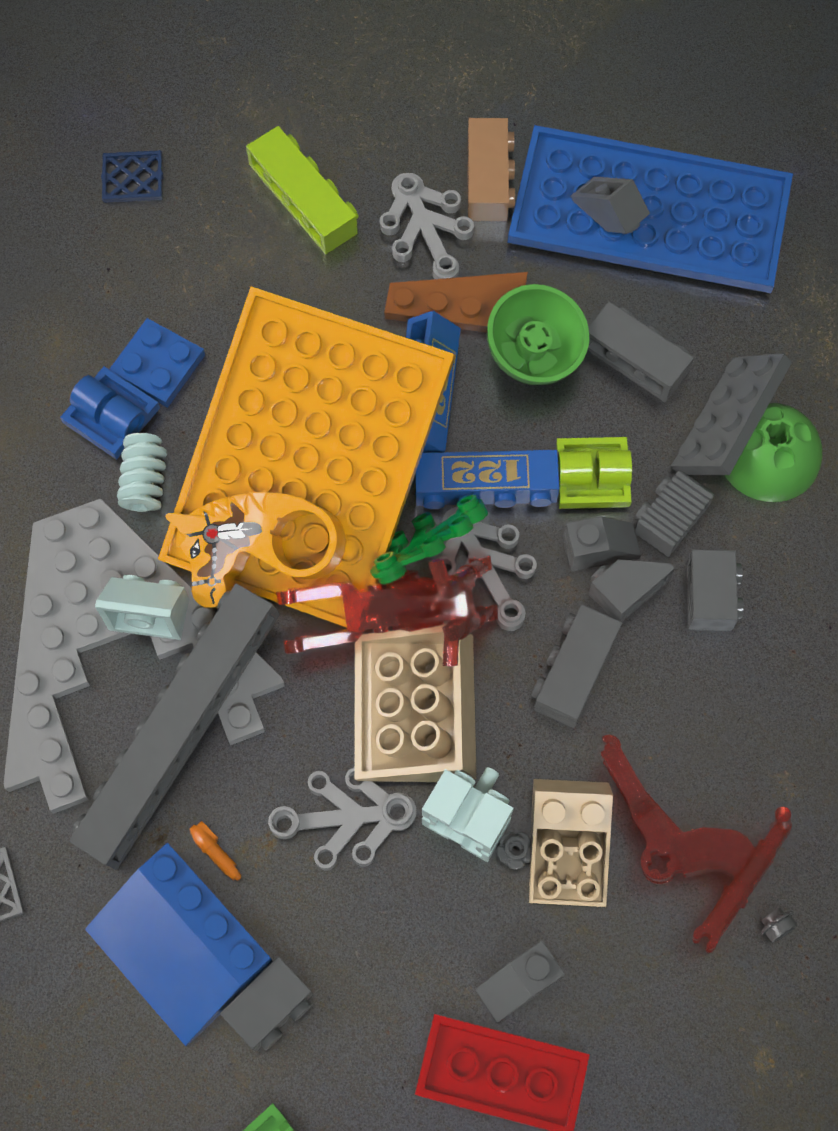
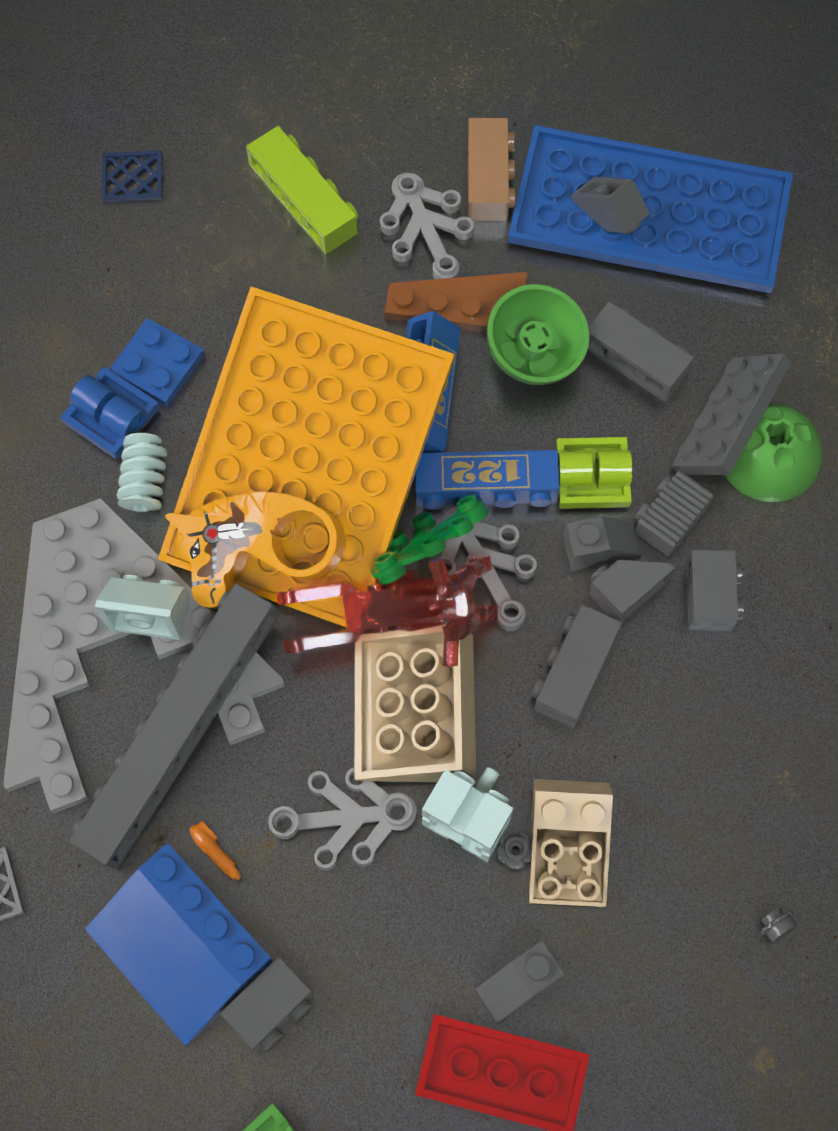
(696, 850): clear red piece -> none

